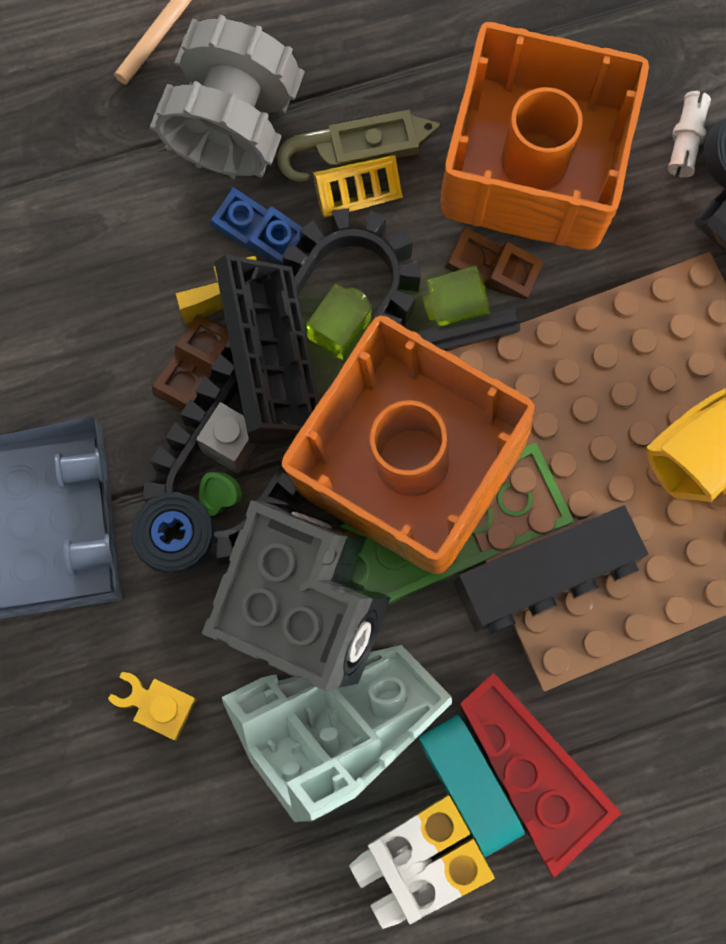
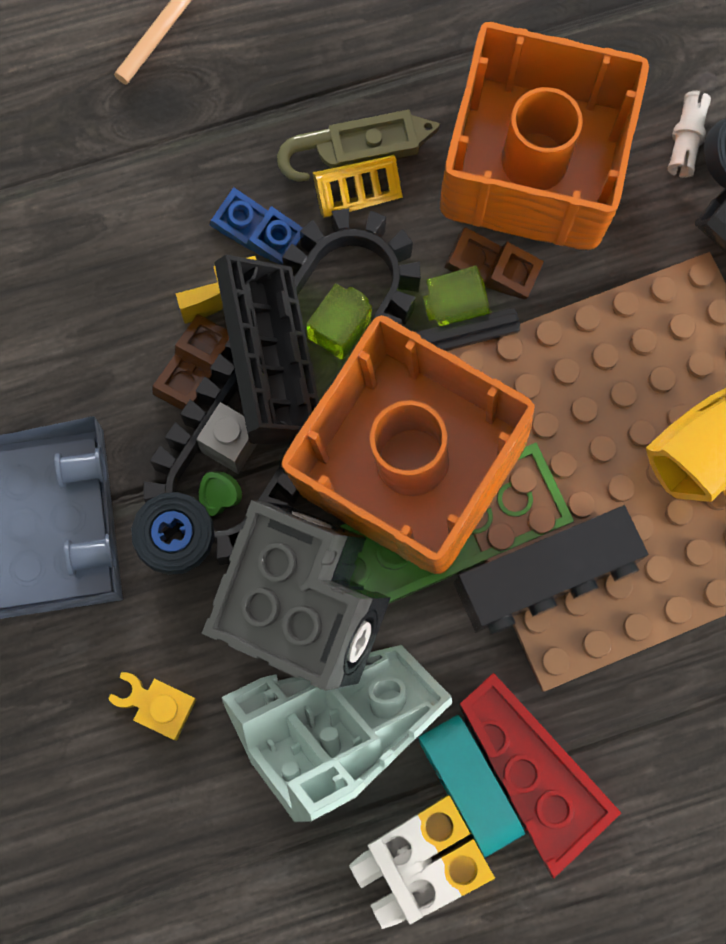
(233, 84): light grey piece -> none

